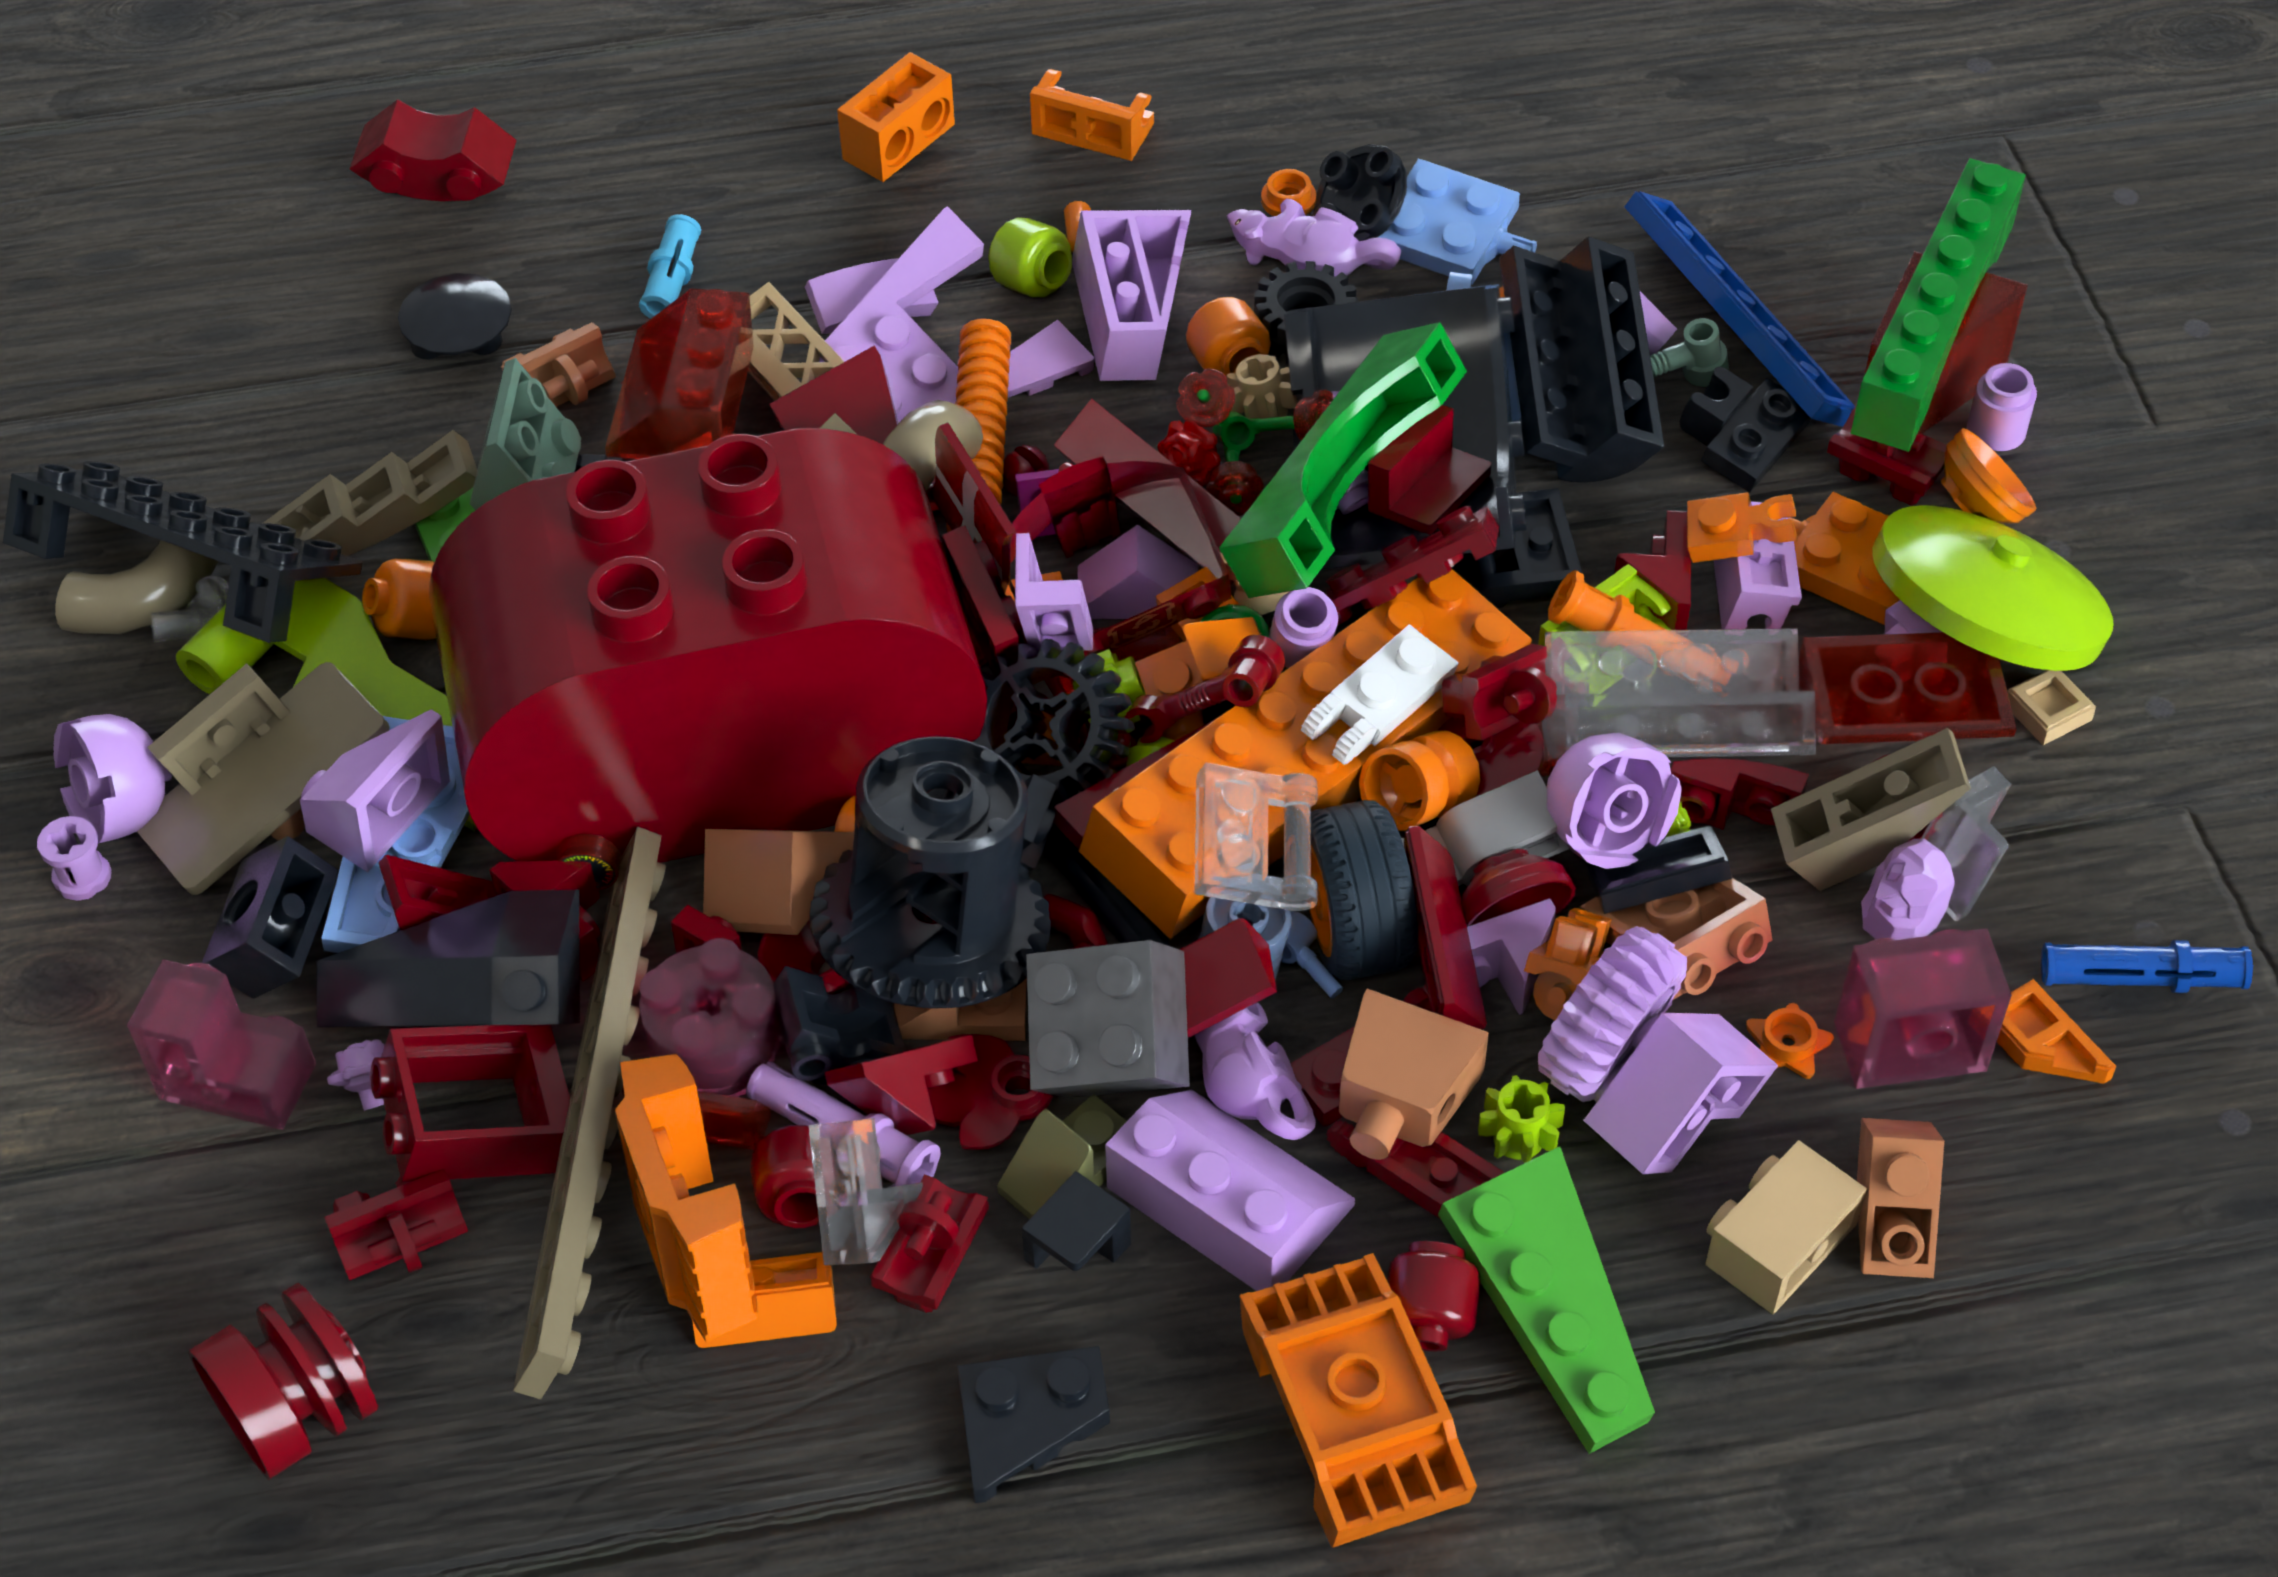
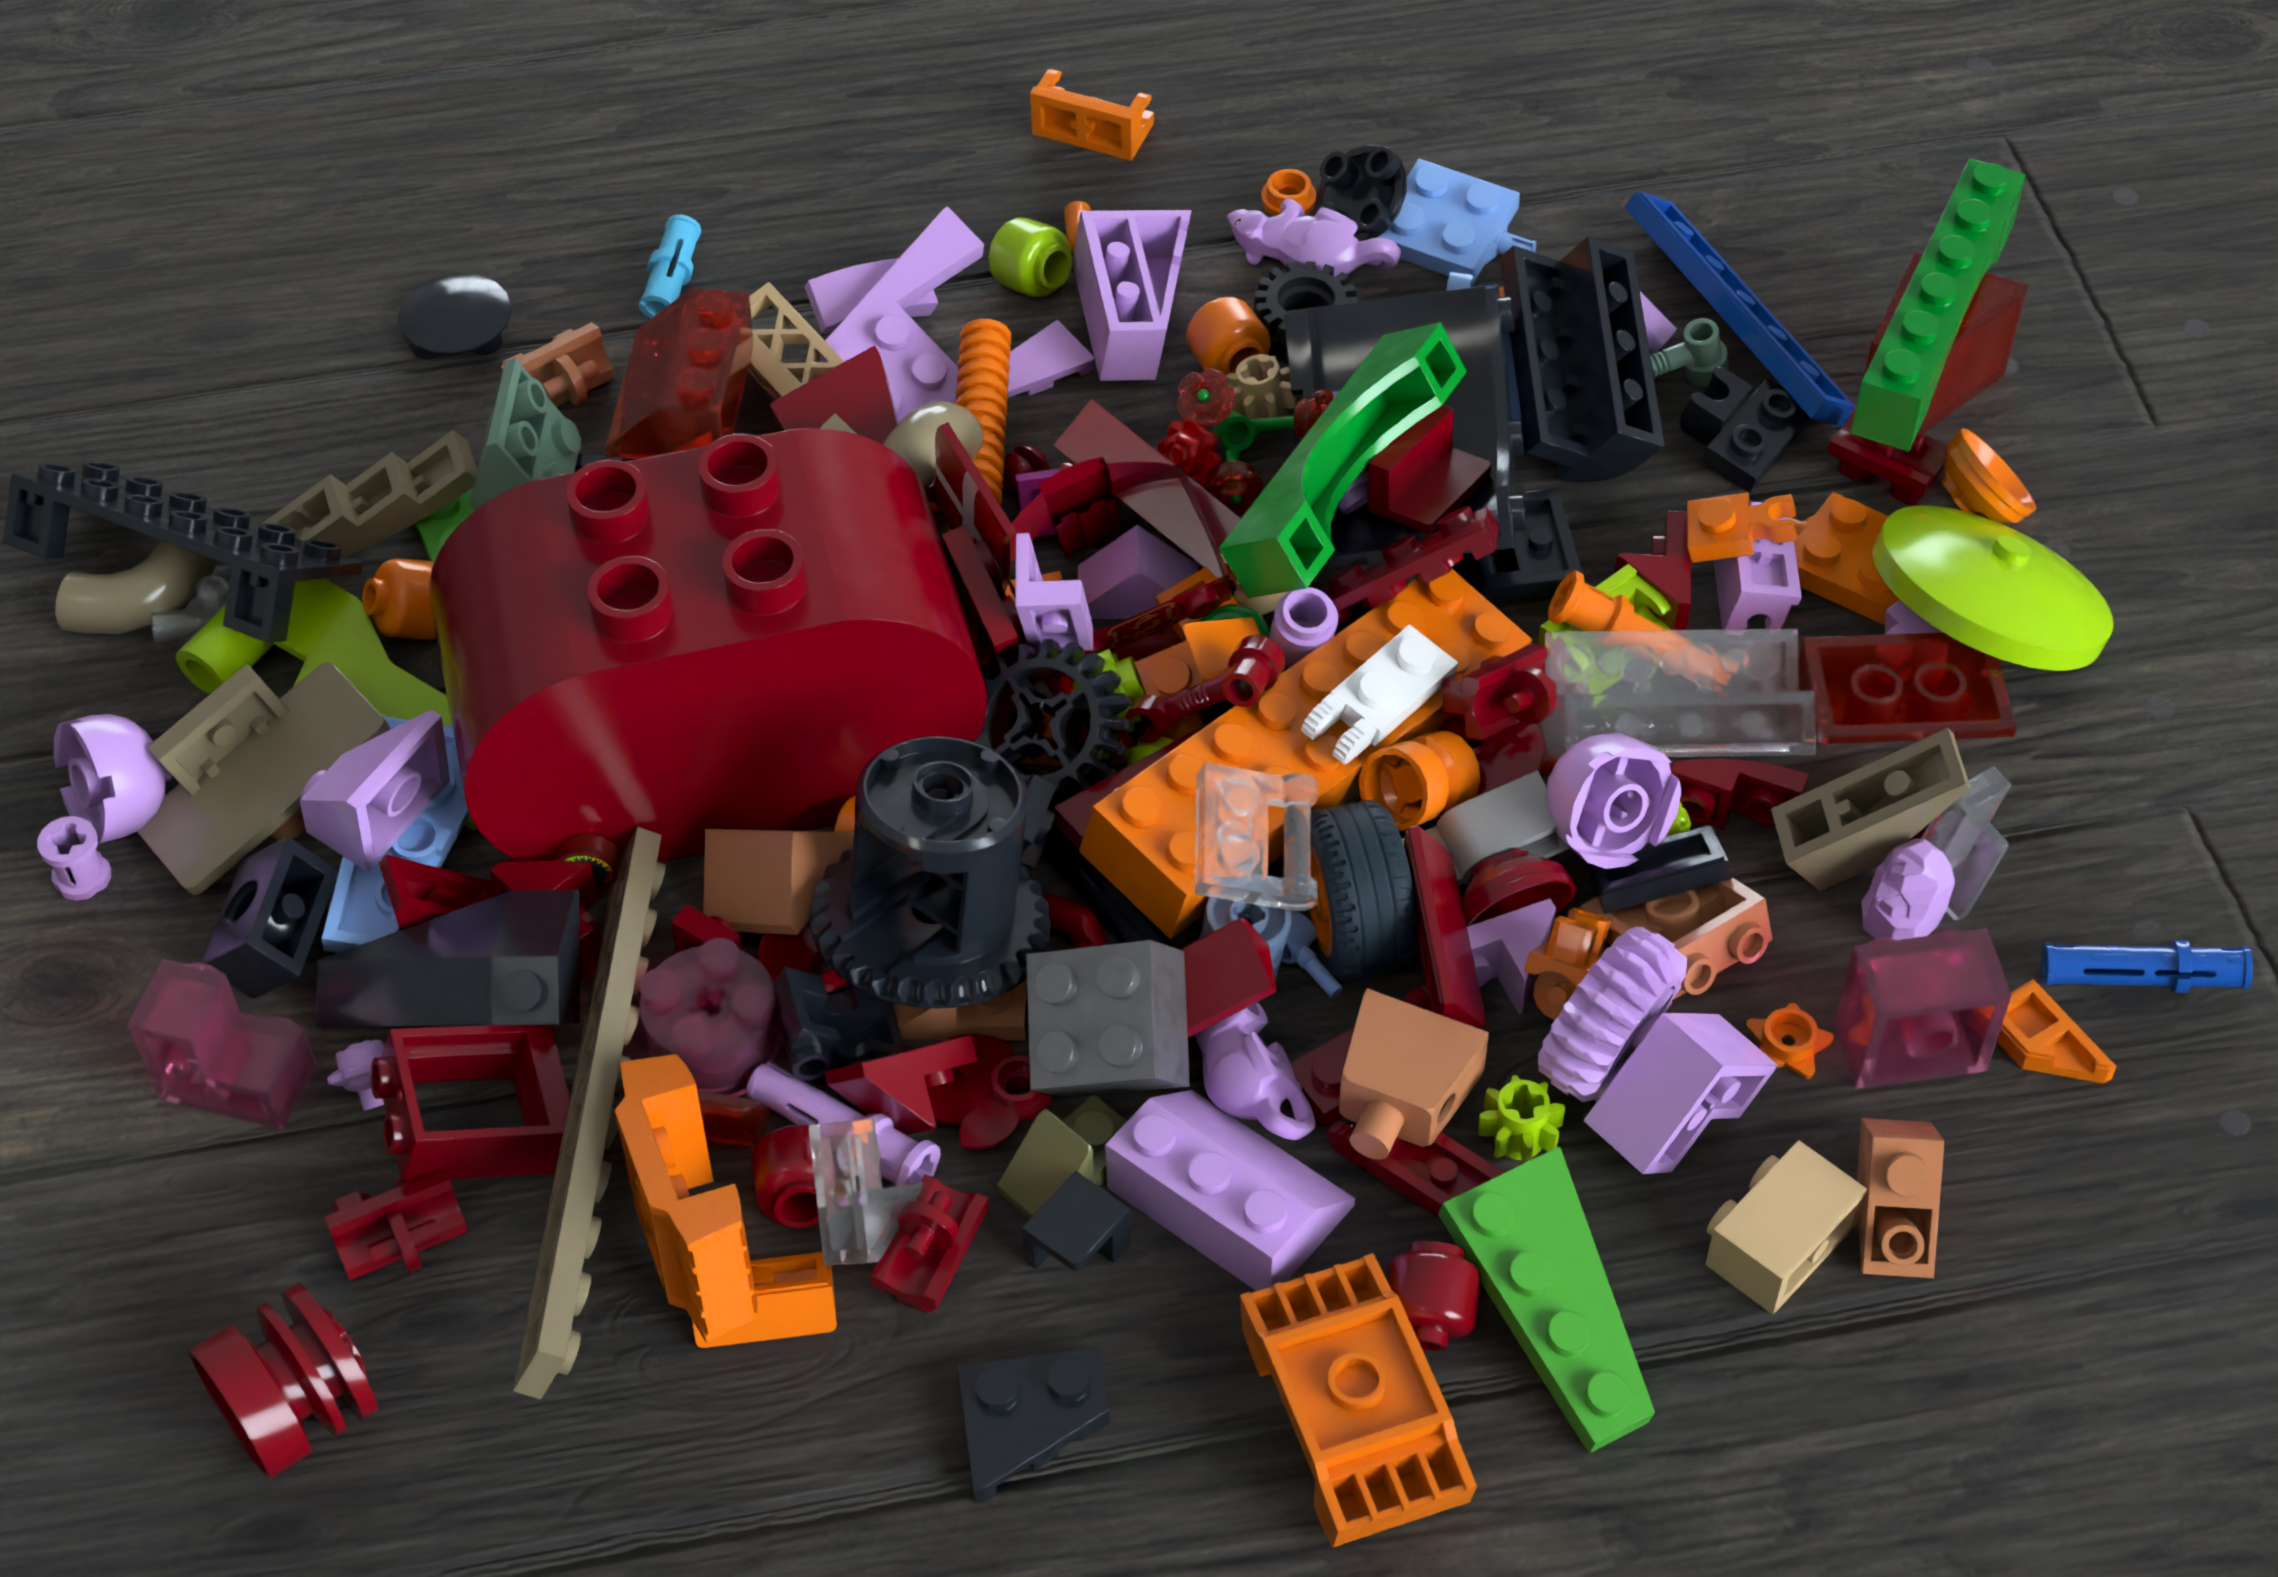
(433, 154): dark red brick -> none
(896, 116): orange brick -> none
(2003, 406): lavender brick -> none
(2050, 705): tan tile -> none

